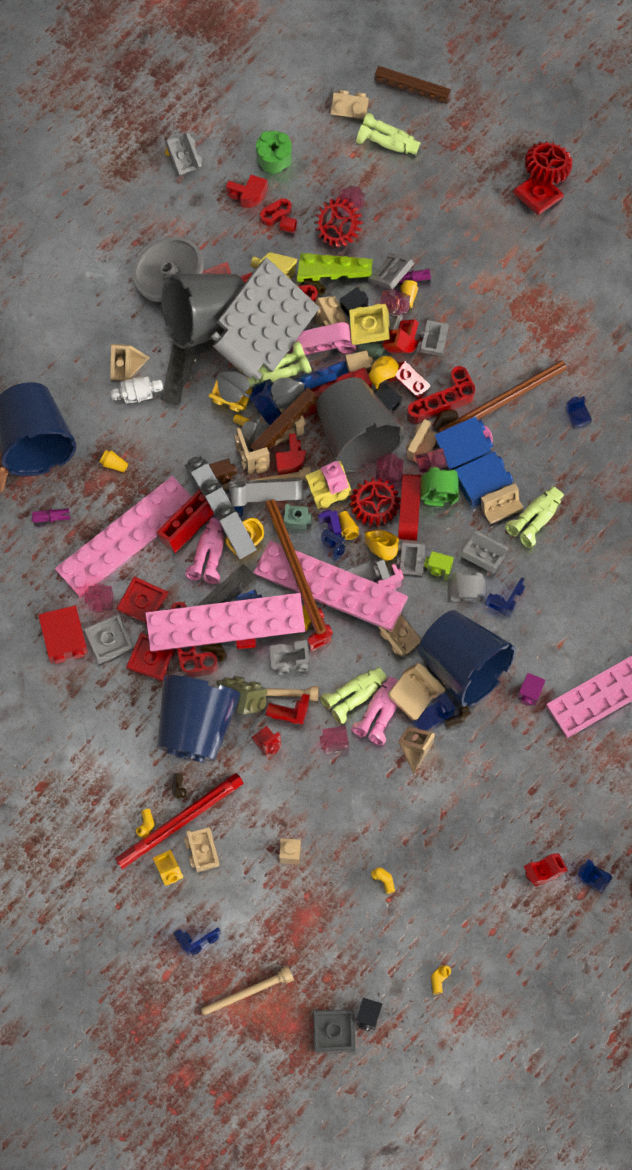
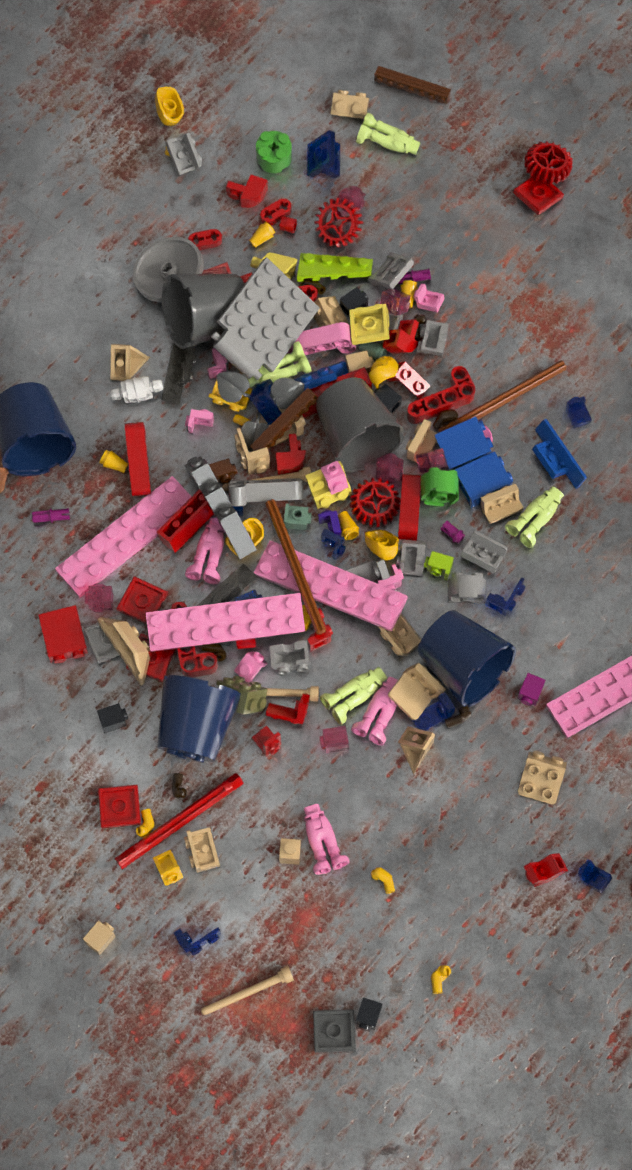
(99, 937): none -> tan brick
(112, 718): none -> black brick
(119, 806): none -> red plate
(128, 645): none -> tan wedge
(137, 458): none -> red beam
(168, 106): none -> yellow piece
(199, 417): none -> bright pink bracket
(205, 239): none -> red beam
(220, 364): none -> bright pink bracket
(250, 665): none -> bright pink bracket
(262, 234): none -> yellow cone
(319, 829): none -> bright pink piece
(323, 156): none -> clear blue bracket
(422, 320): none -> dark brown arm
(427, 299): none -> bright pink bracket
(452, 532): none -> magenta pin
(542, 777): none -> tan bracket
(555, 455): none -> blue bracket

